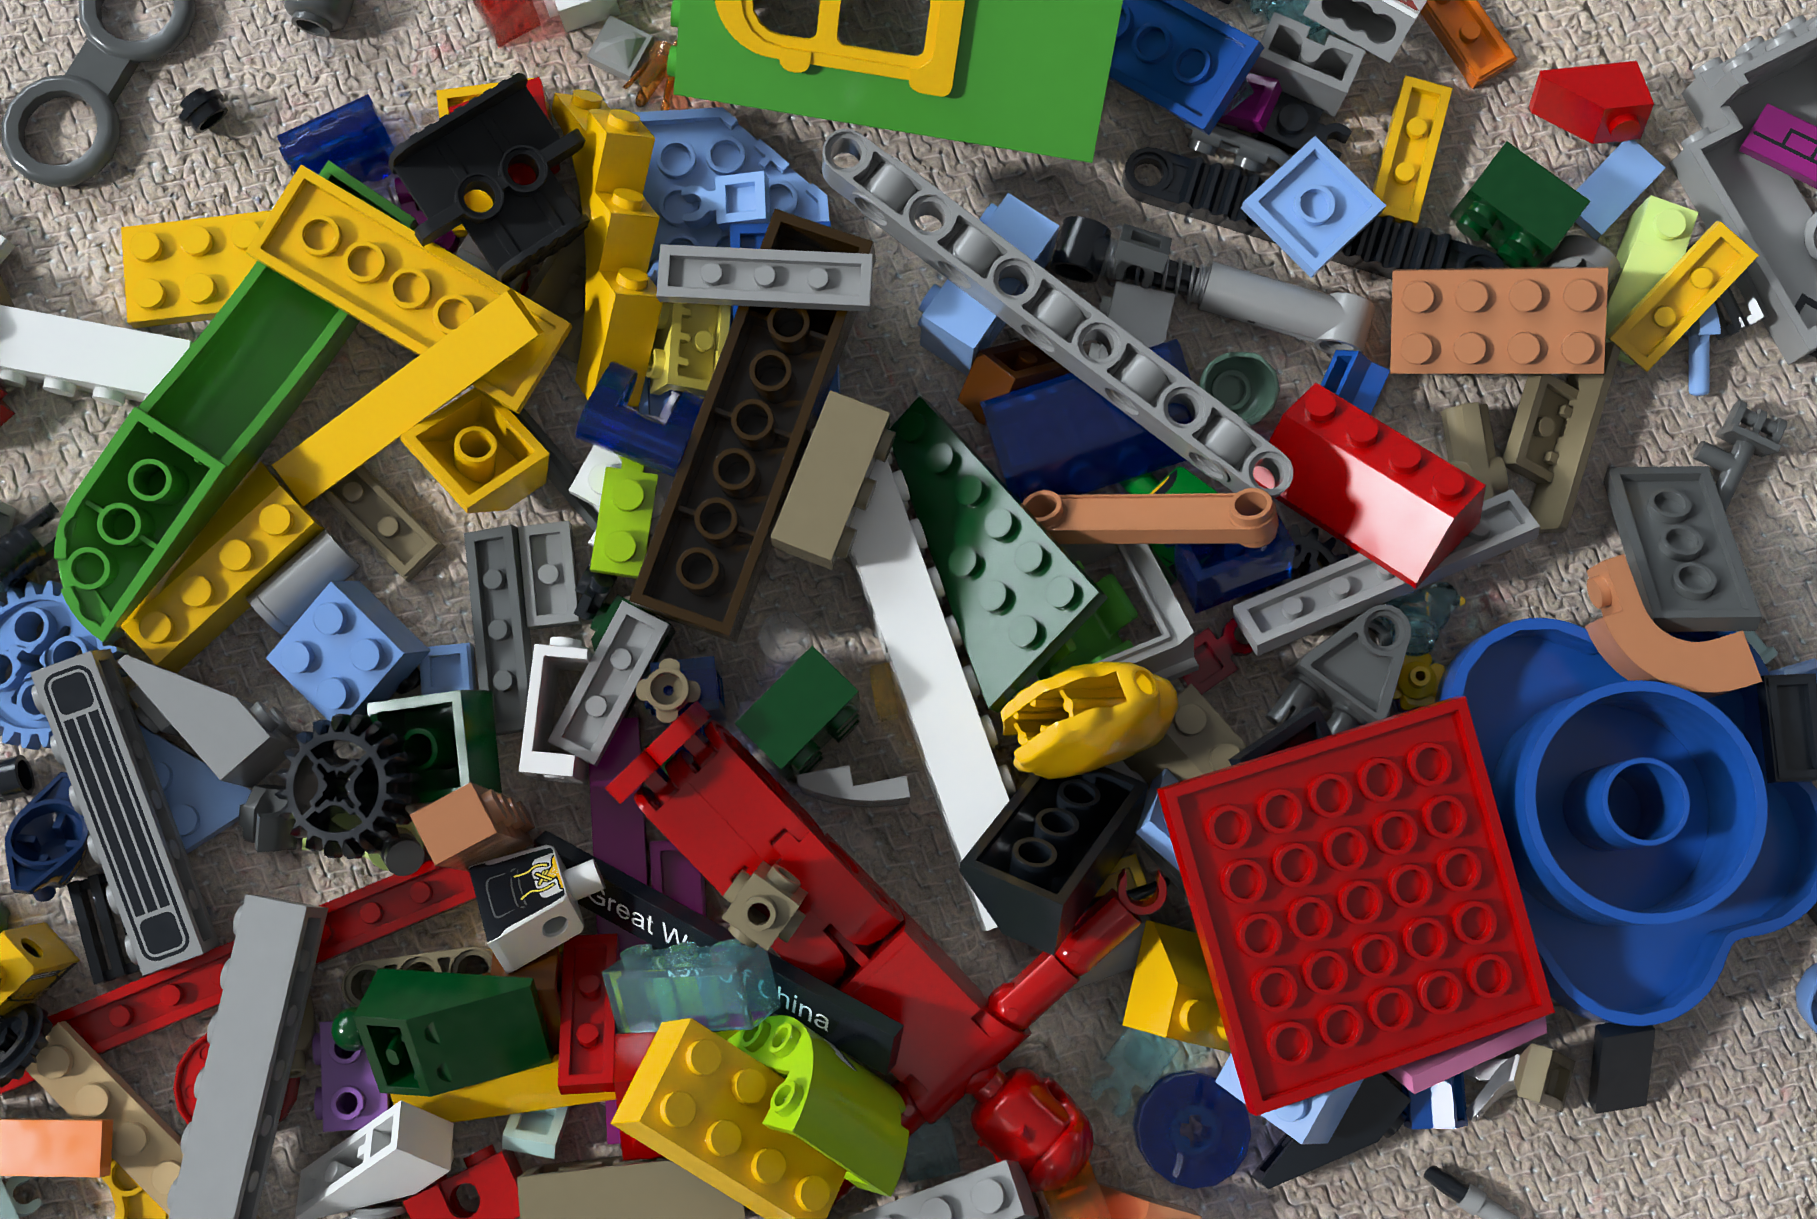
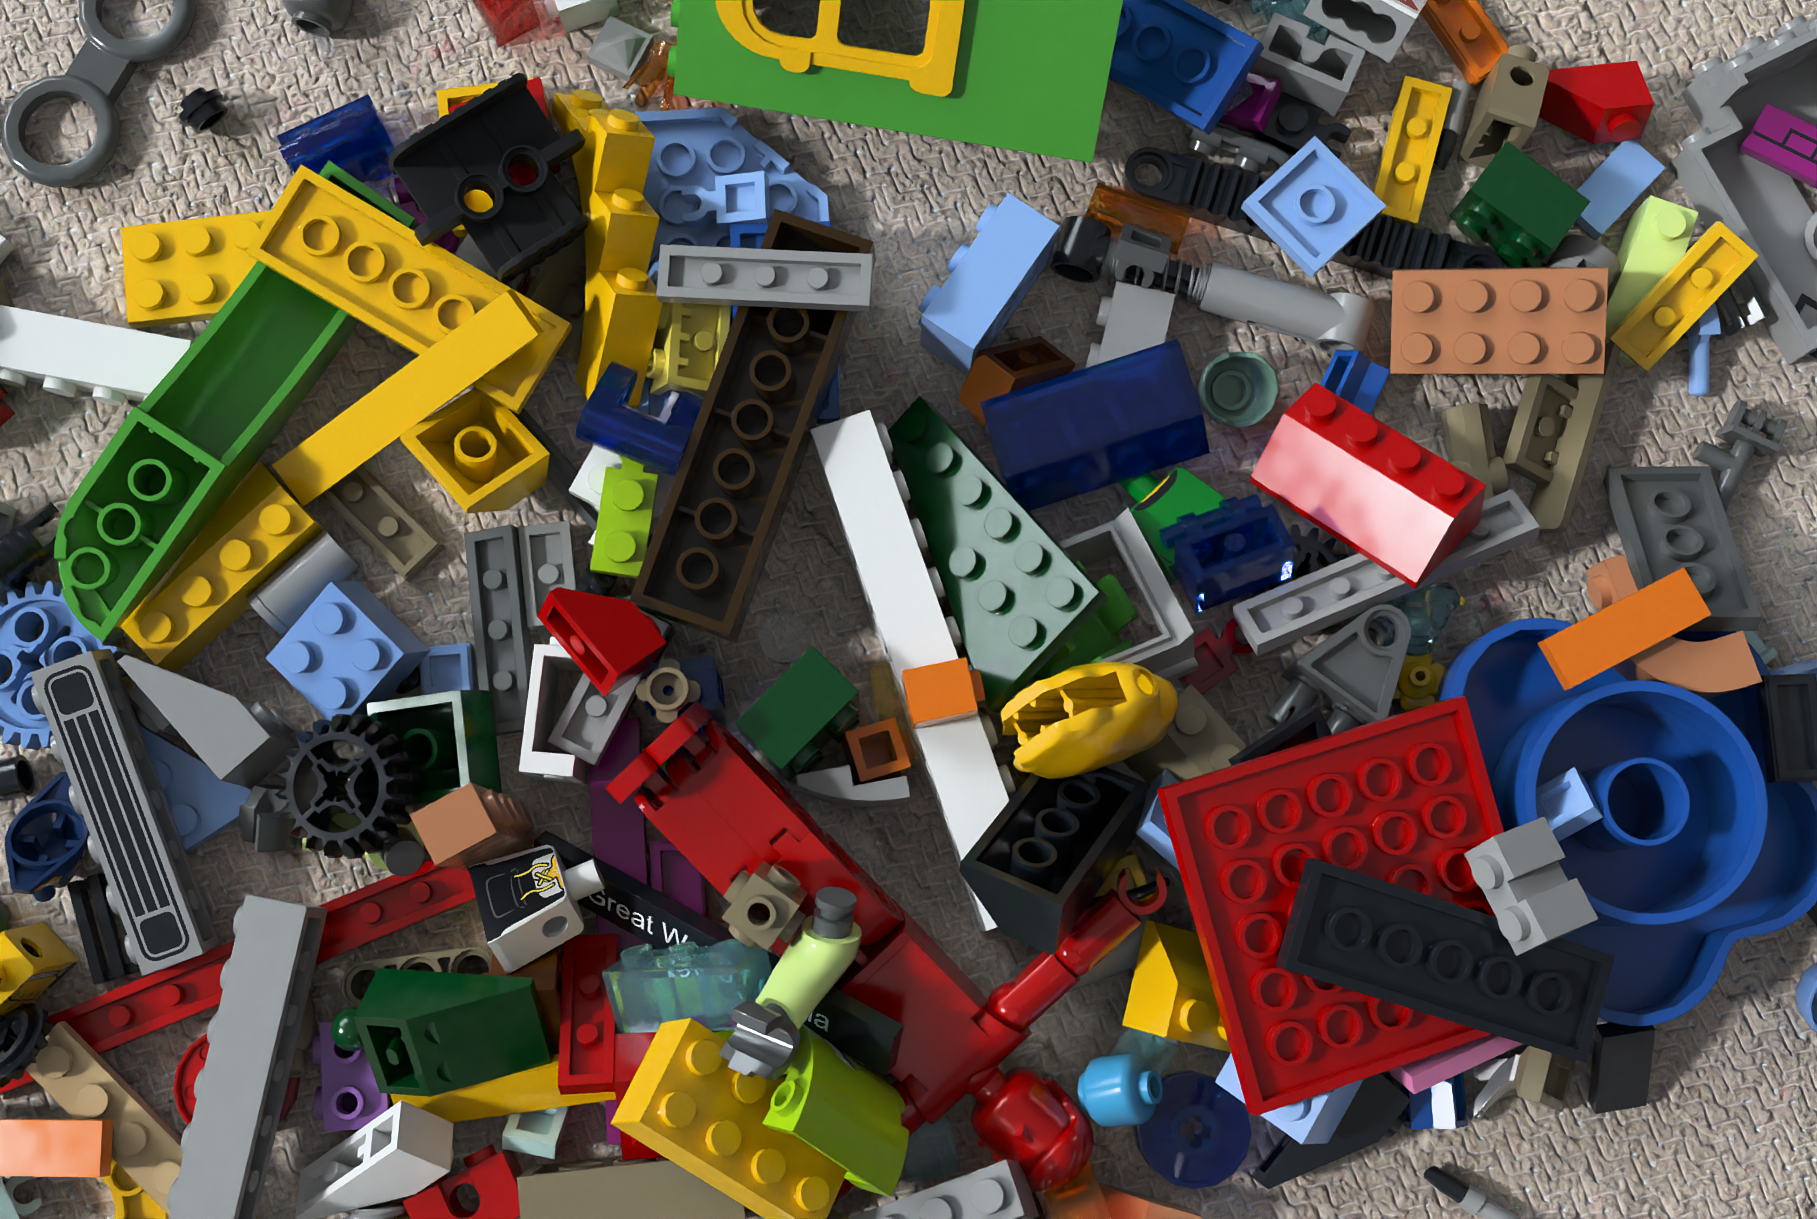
(602, 635): none -> red slope
(805, 973): none -> piece
(833, 481): dark tan brick -> none
(878, 752): none -> orange brick
(942, 692): none -> orange brick
(1051, 315): light grey beam -> none
(1116, 207): none -> clear orange tile
(1119, 1090): none -> dark azure head
(1158, 518): nougat piece -> none
(1442, 960): none -> black plate
(1453, 122): none -> light grey piece
(1509, 95): none -> dark tan torso
(1529, 887): none -> light grey brick
(1567, 804): none -> light blue plate
(1624, 629): none -> orange tile

